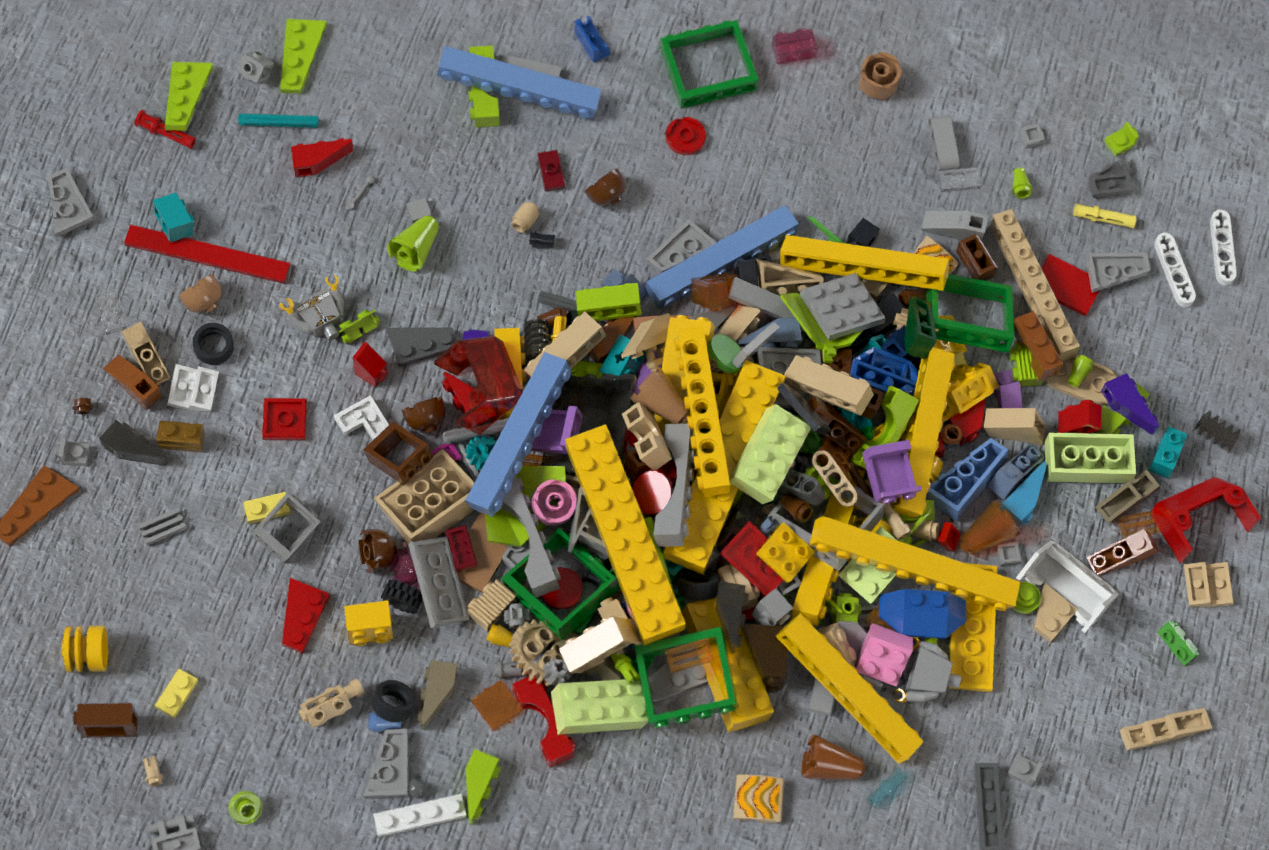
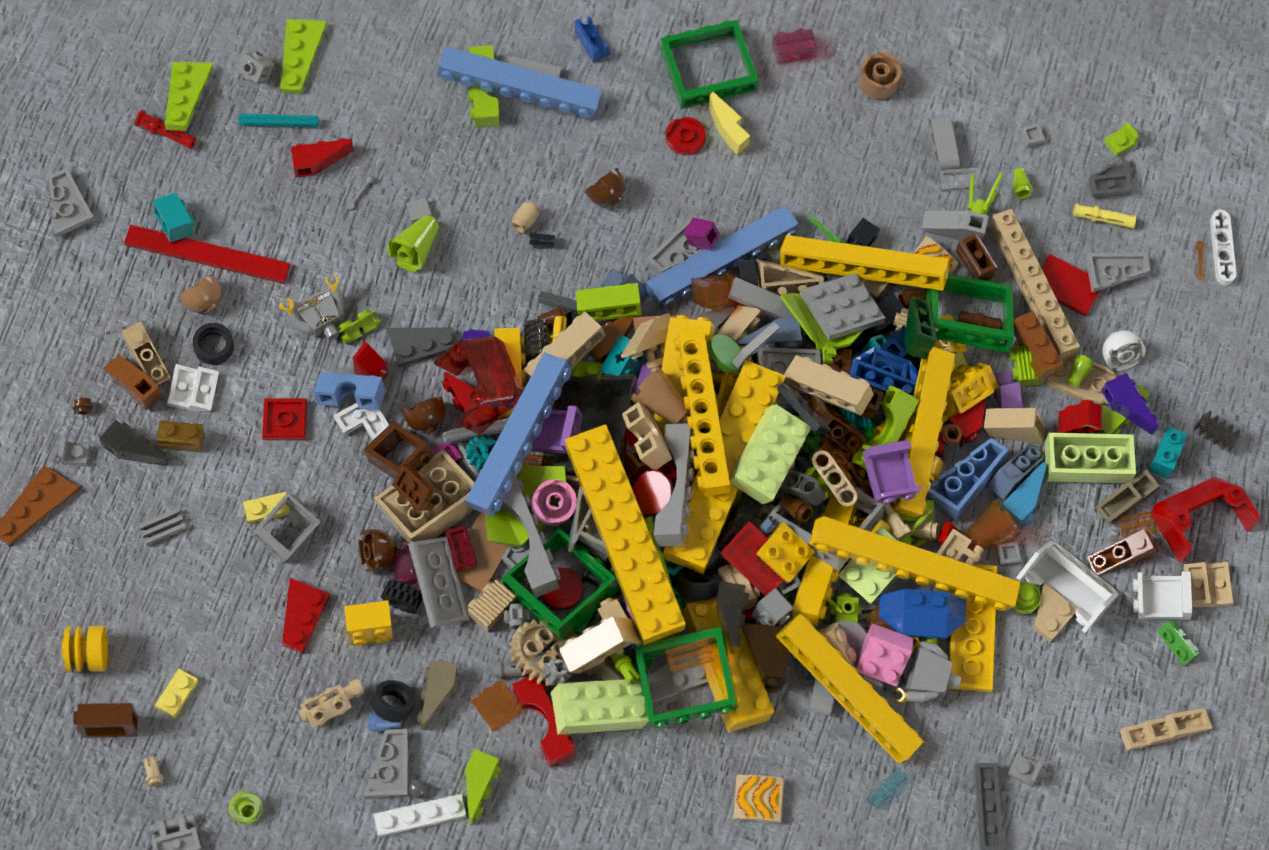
(334, 386): none -> medium blue arch
(414, 488): none -> reddish brown bracket
(499, 636): yellow cone -> none
(551, 170): dark red plate -> none
(701, 233): none -> magenta brick
(728, 124): none -> light yellow slope
(830, 761): dark orange cone -> none
(956, 546): none -> tan plate
(979, 319): none -> reddish brown pin
(982, 206): none -> lime plant
(1122, 350): none -> white cylinder
(1163, 597): none -> white panel
(1177, 269): white beam -> none
(1200, 245): none -> clear orange hinge

